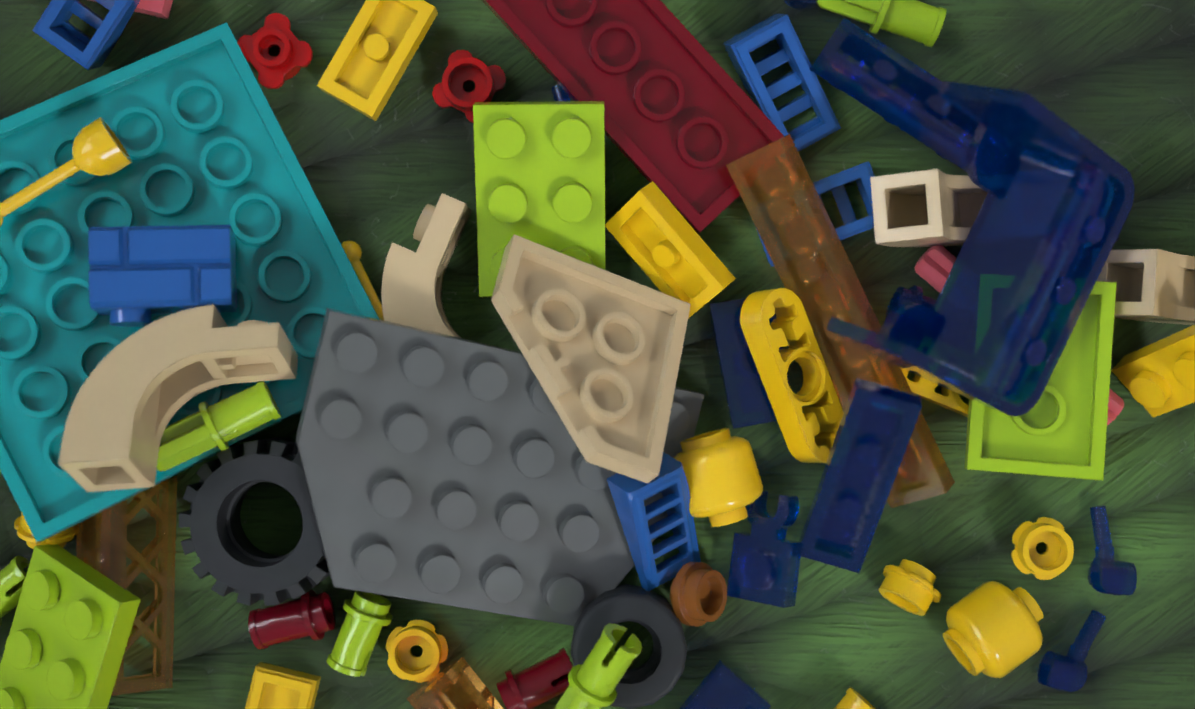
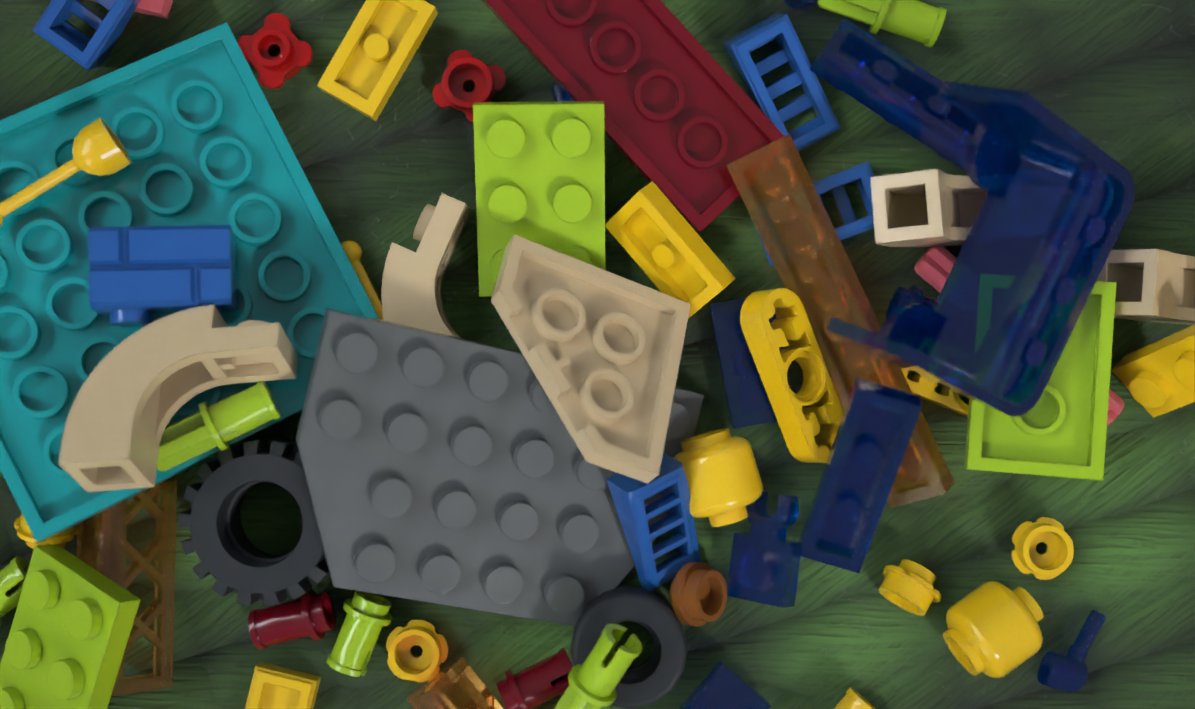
(1105, 573): clear blue hand -> none

